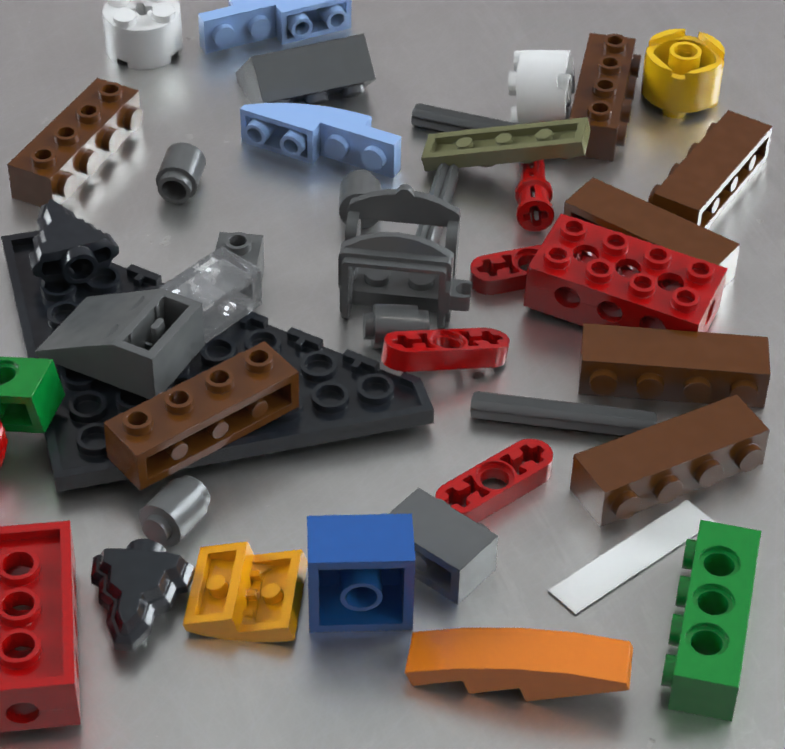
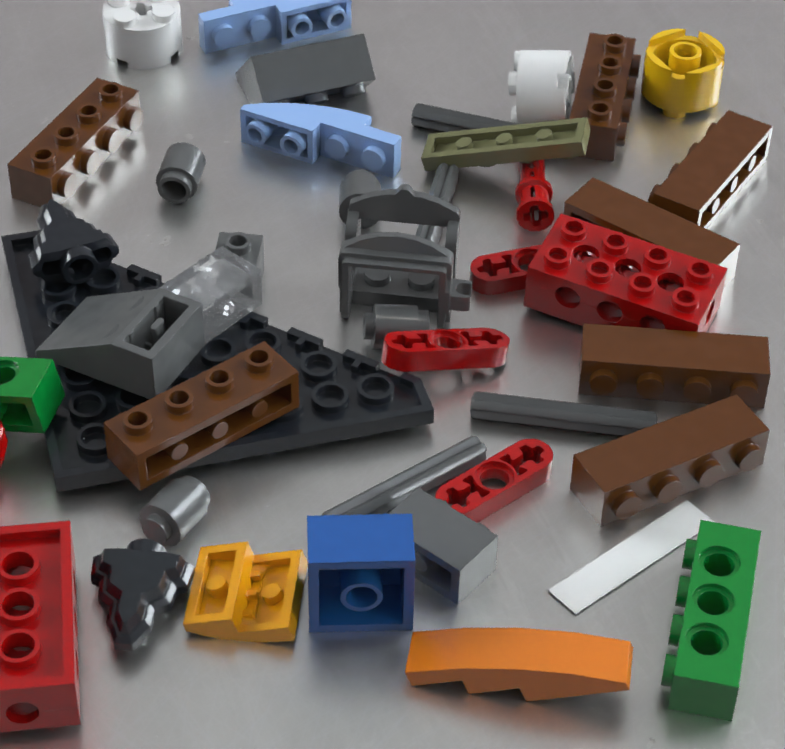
(423, 475): none -> dark grey axle

